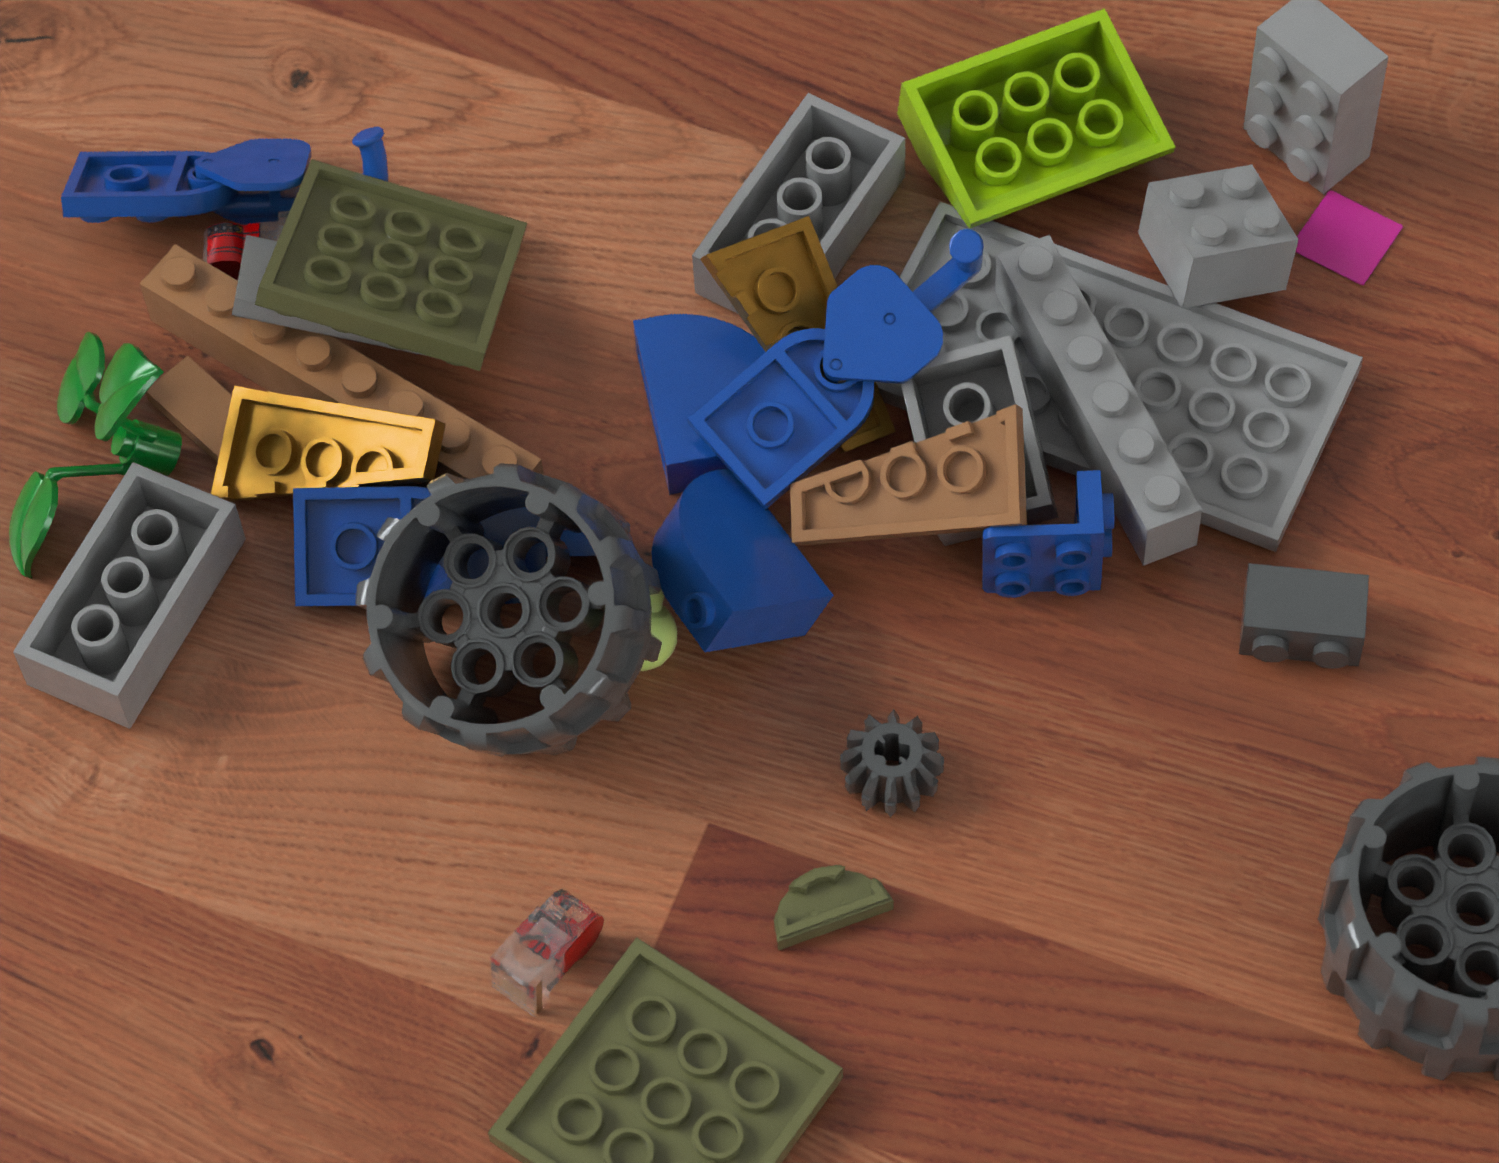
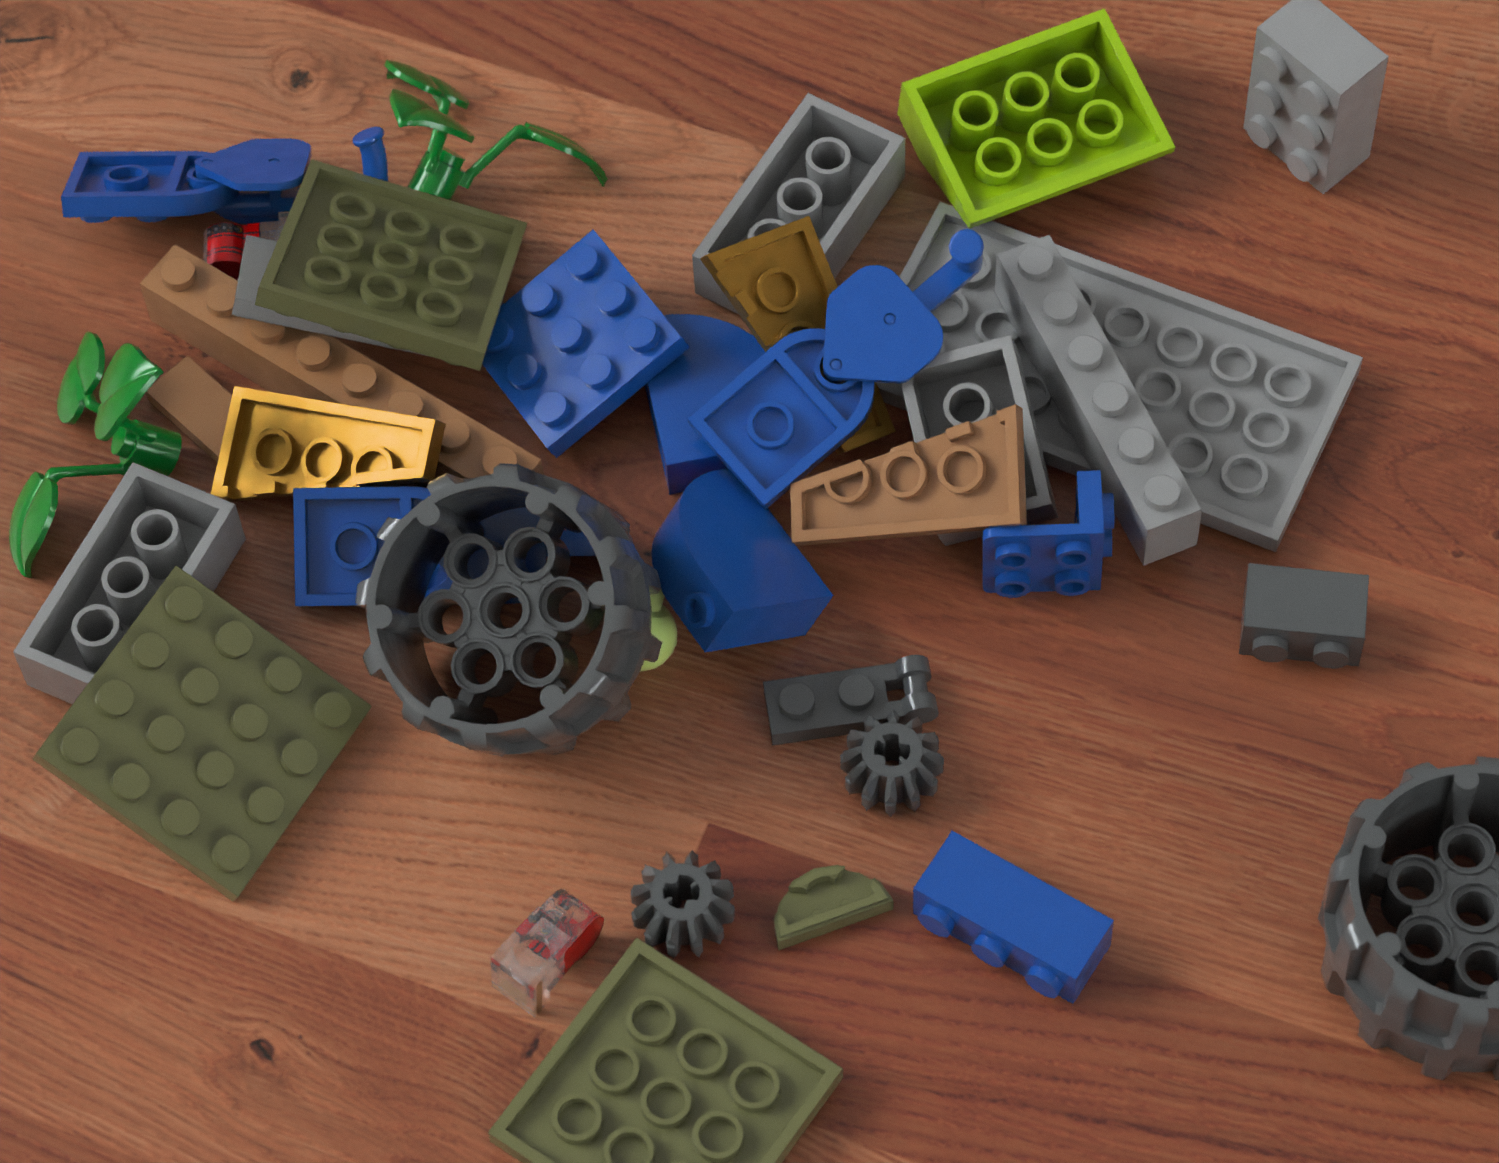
(203, 733): none -> olive plate
(440, 167): none -> green plant
(578, 343): none -> blue plate
(702, 914): none -> dark grey gear
(843, 699): none -> dark grey plate
(1011, 918): none -> blue brick
(1217, 236): light grey brick -> none
(1346, 237): dark pink sticker -> none

